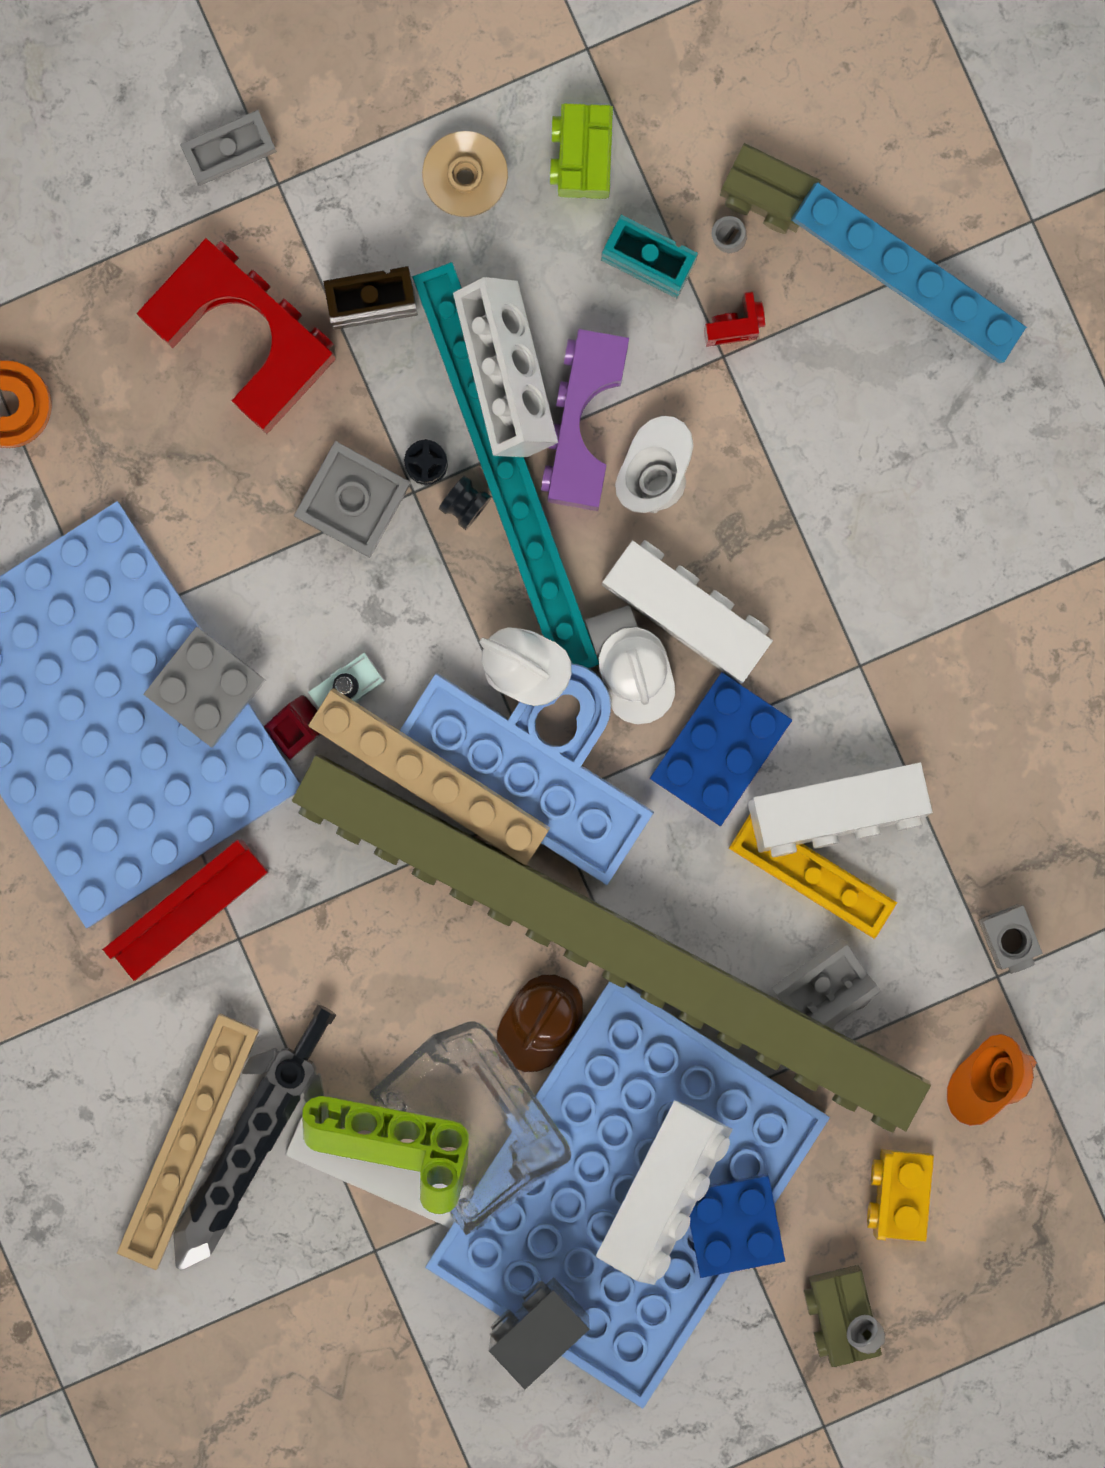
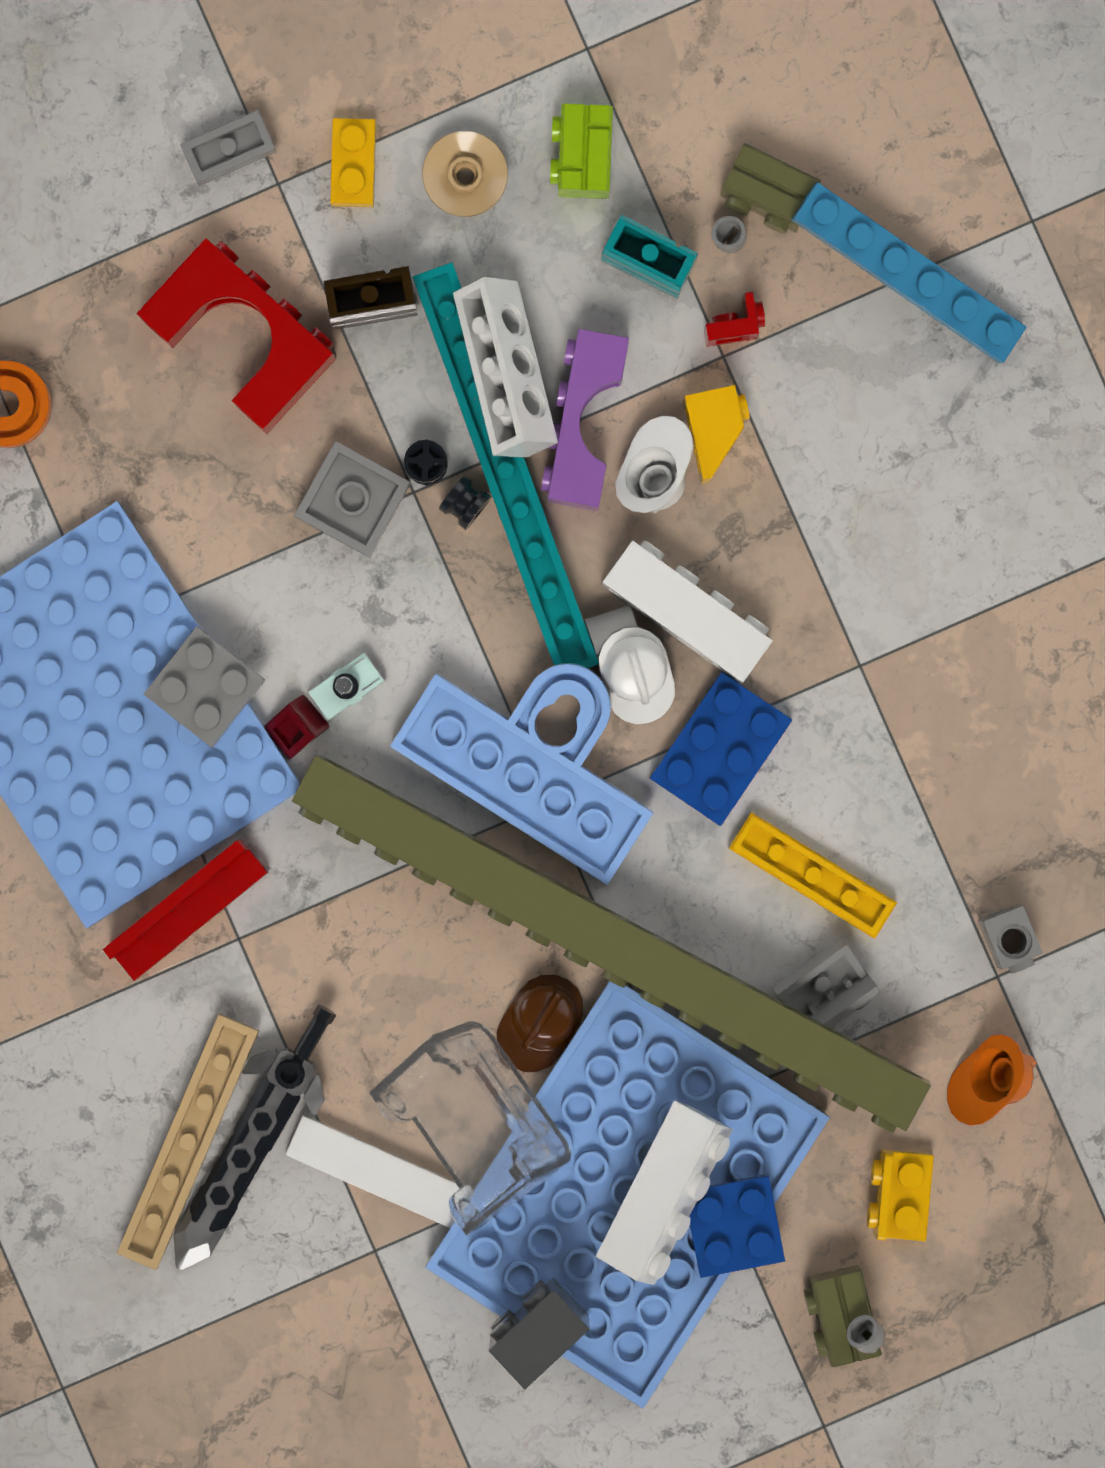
(323, 1132): lime beam -> none
(353, 162): none -> yellow plate
(429, 776): tan plate -> none
(525, 666): white piece -> none
(715, 425): none -> yellow slope
(840, 808): white brick -> none

